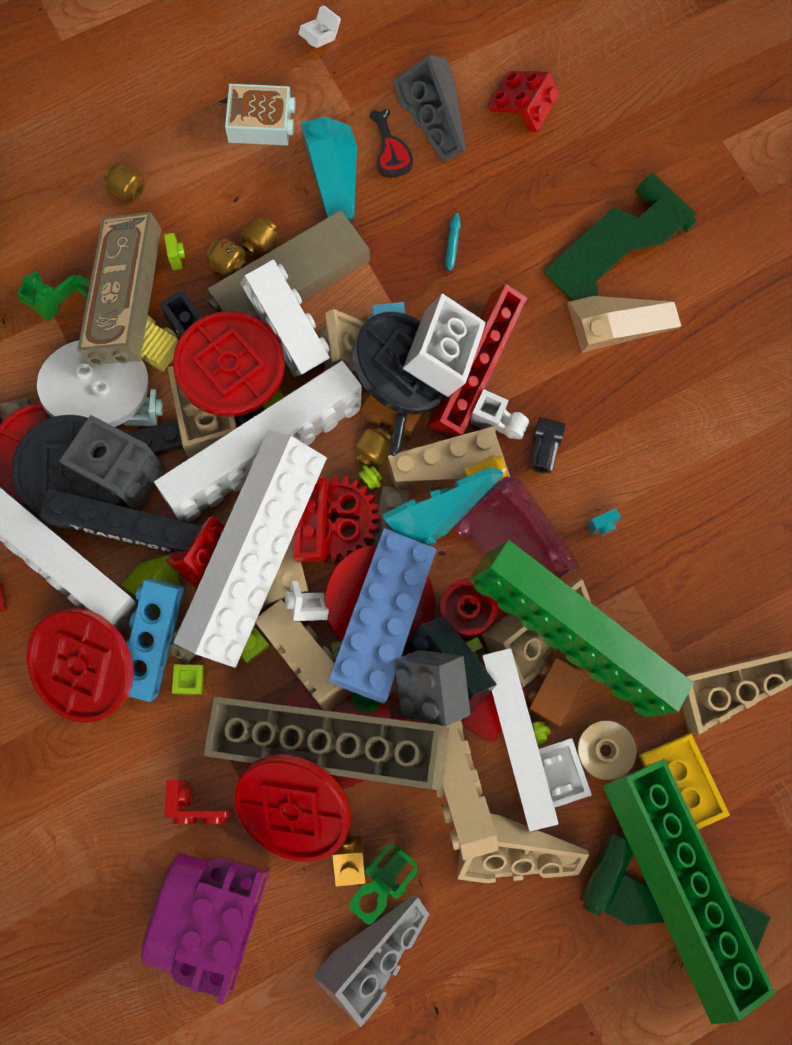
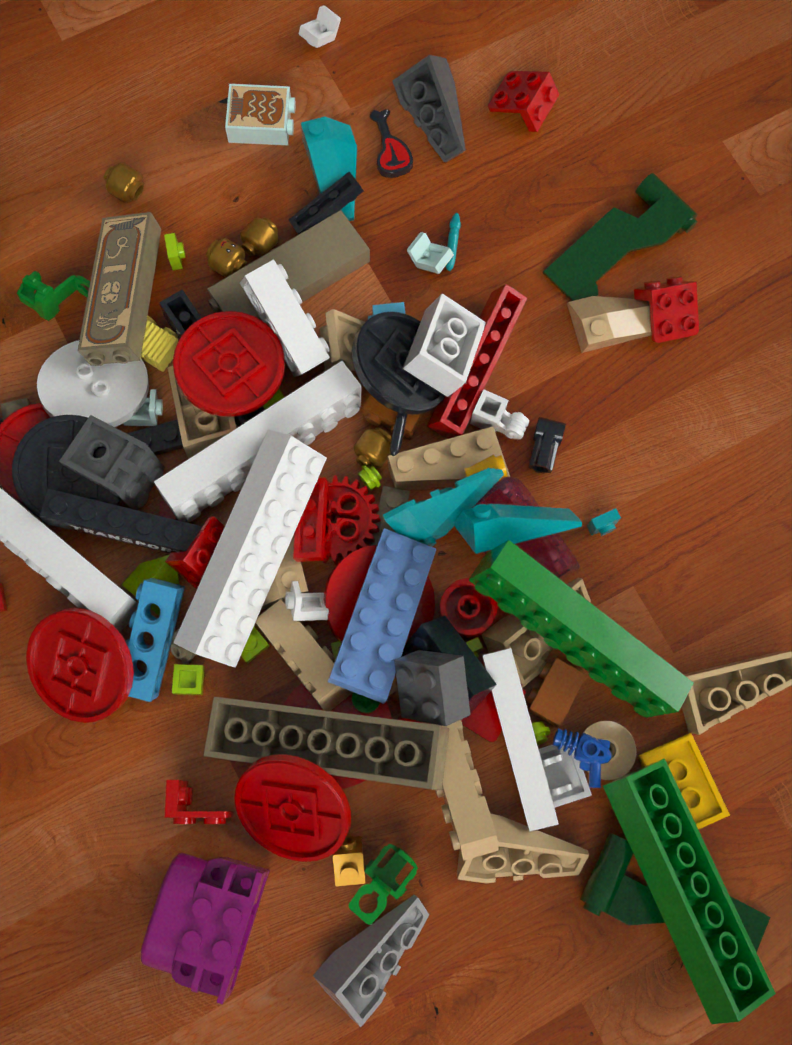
(327, 203): none -> black plate
(429, 255): none -> light aqua bracket
(493, 524): none -> teal wedge
(587, 750): none -> blue piece
(671, 308): none -> red bracket

